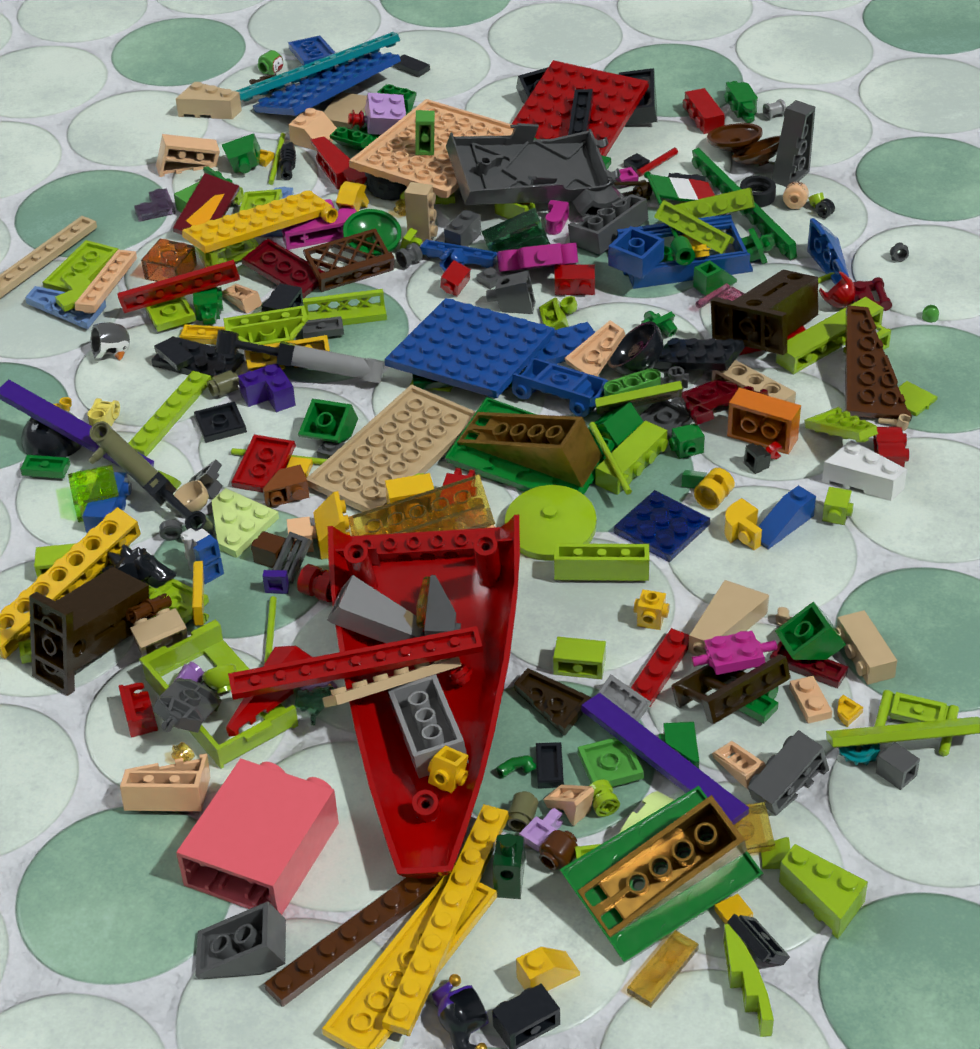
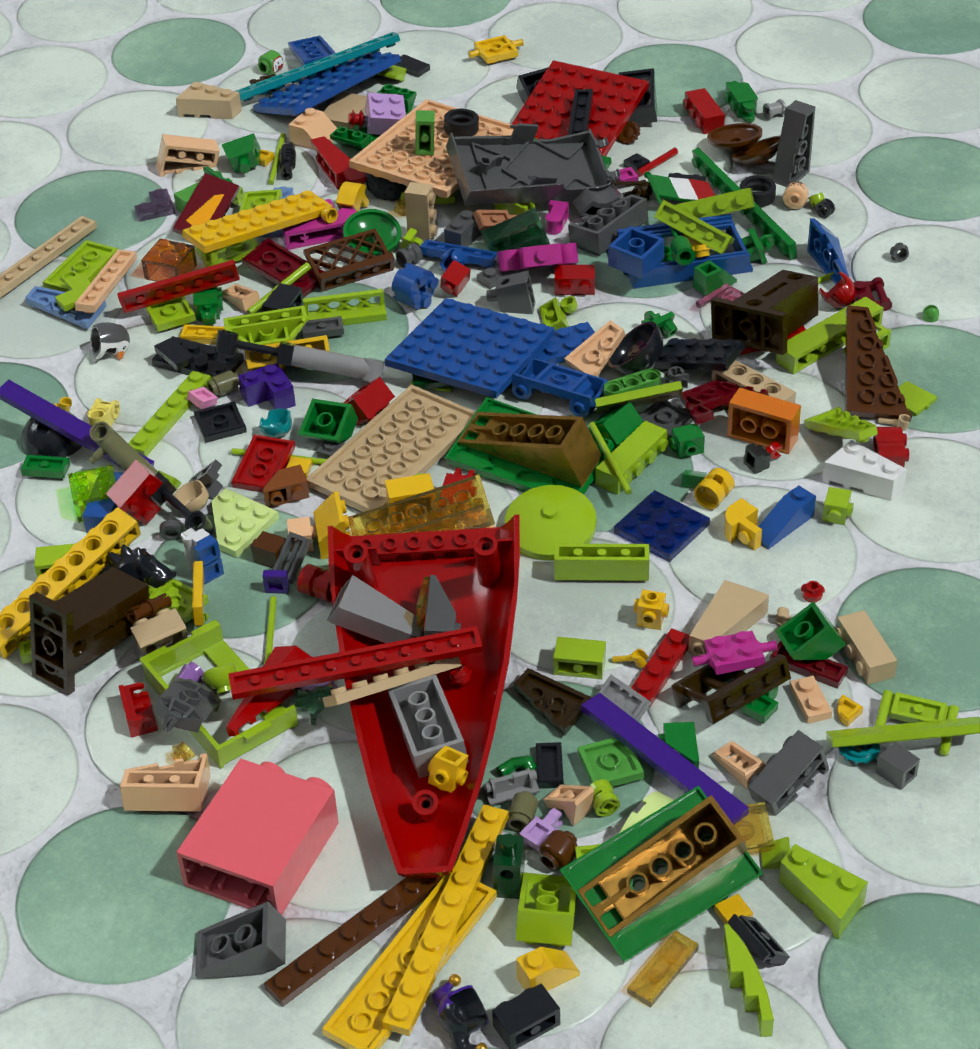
(134, 492): none -> red brick
(202, 398): none -> bright pink plate
(277, 423): none -> teal hair
(289, 280): none -> lime bar
(370, 400): none -> red slope
(394, 72): none -> lime slope
(414, 286): none -> blue brick
(461, 122): none -> black tyre
(489, 218): none -> nougat hinge
(496, 49): none -> yellow plate
(504, 788): none -> light grey hinge
(545, 910): none -> lime slope
(629, 133): none -> reddish brown piece
(638, 656): none -> yellow hand
(812, 591): none -> red plate

